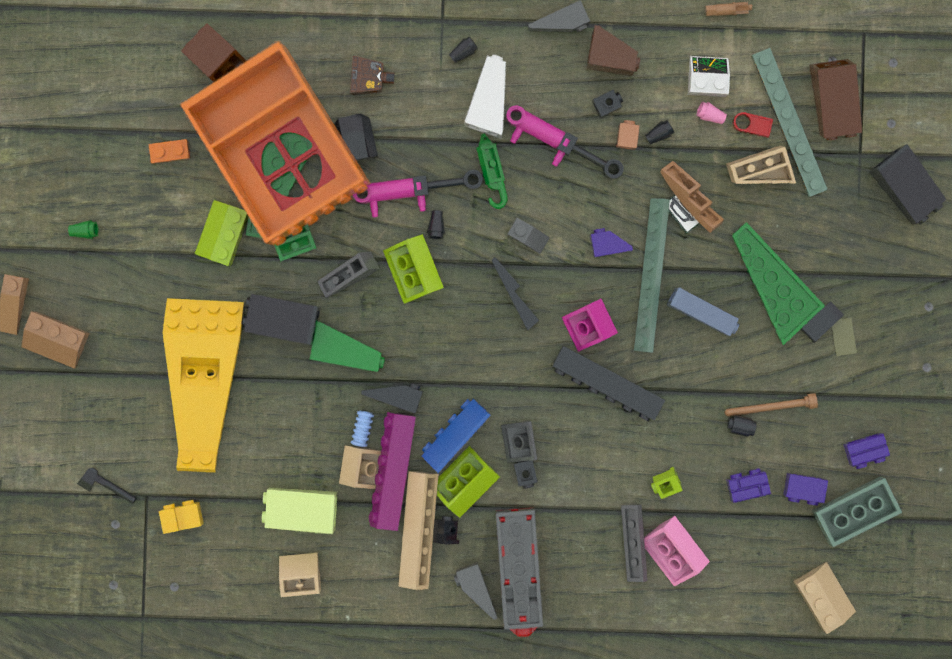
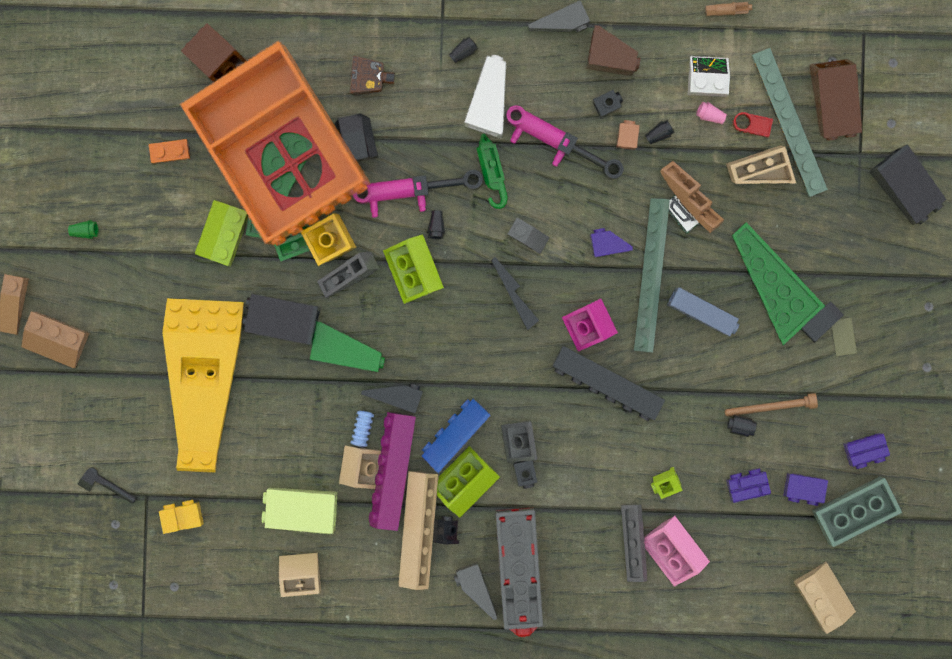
(328, 239): none -> yellow slope

